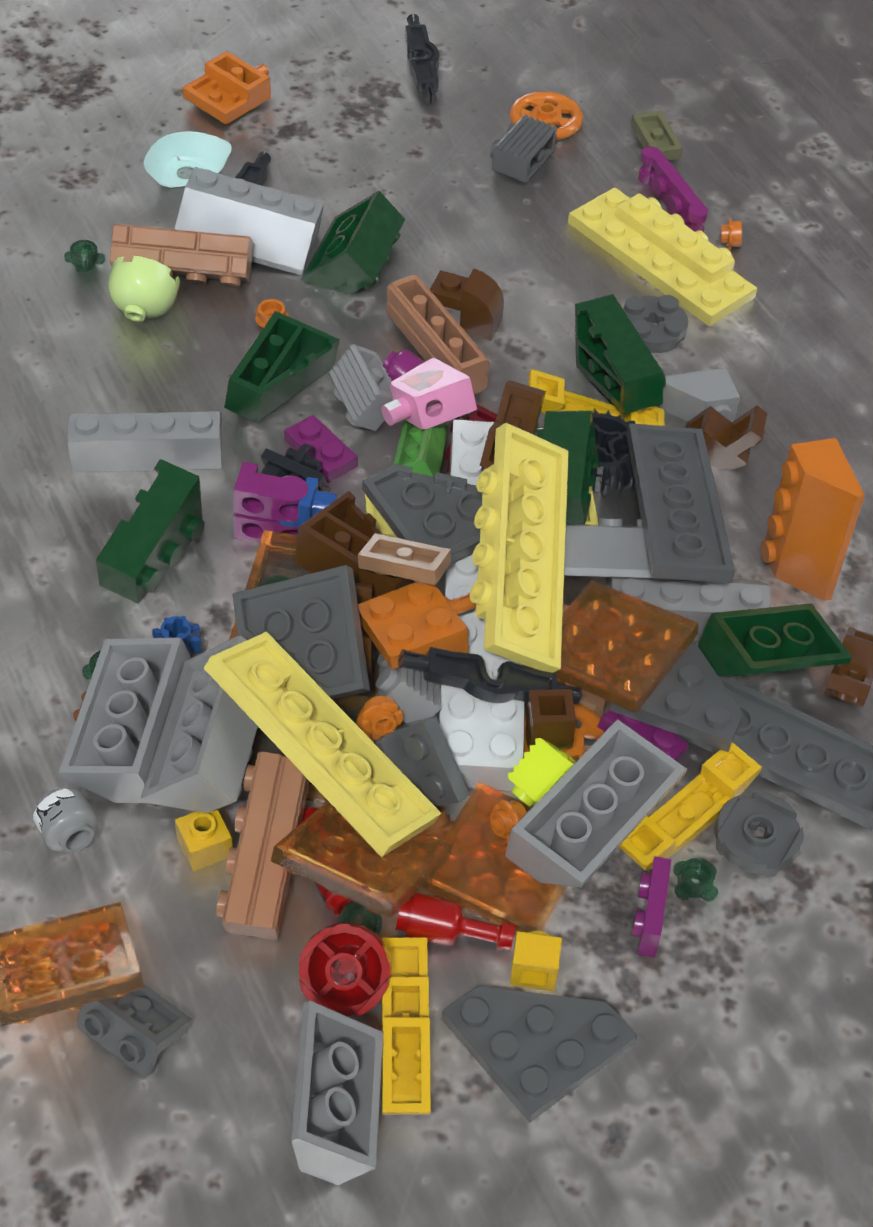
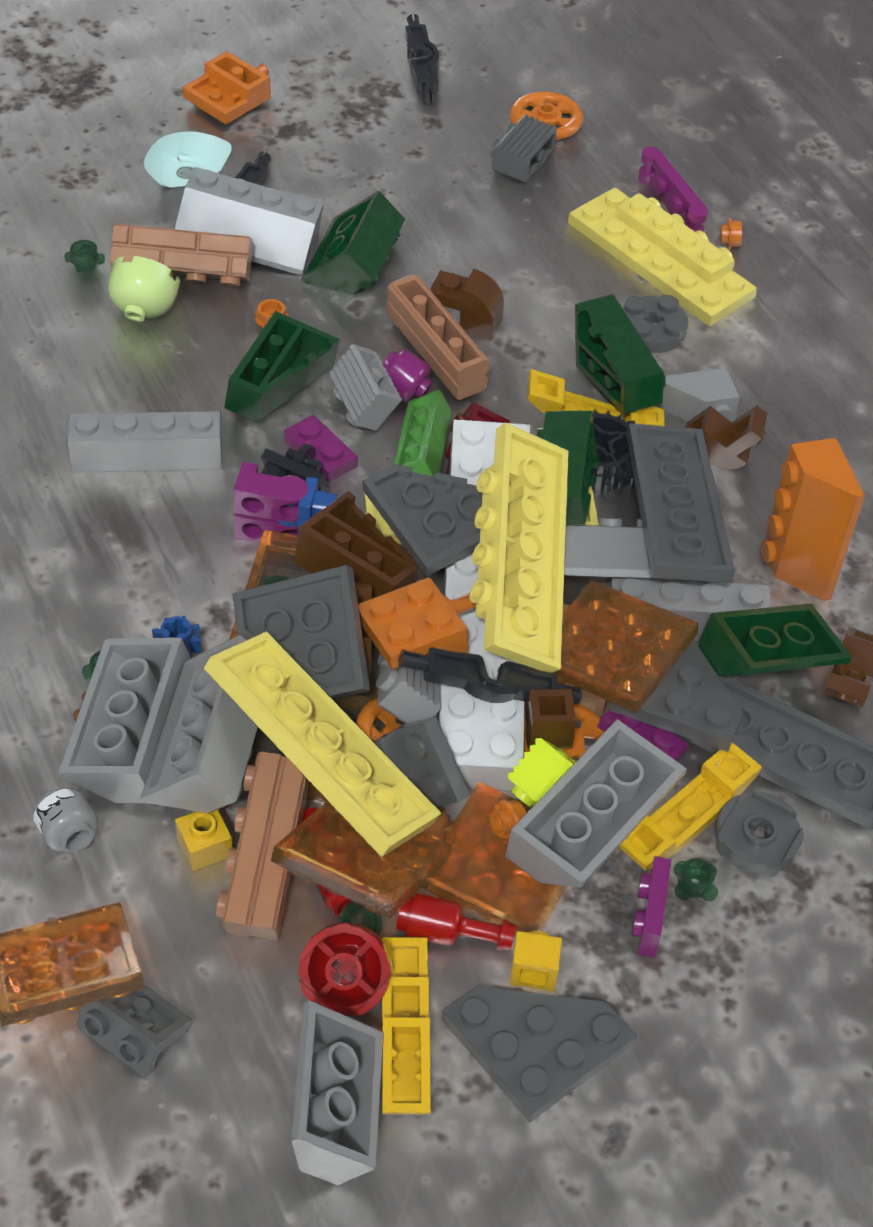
(155, 534): dark green wedge -> none
(381, 715): orange plate -> none
(404, 559): medium nougat plate -> none
(429, 395): bright pink torso -> none
(518, 407): reddish brown brick -> none
(655, 131): olive plate -> none

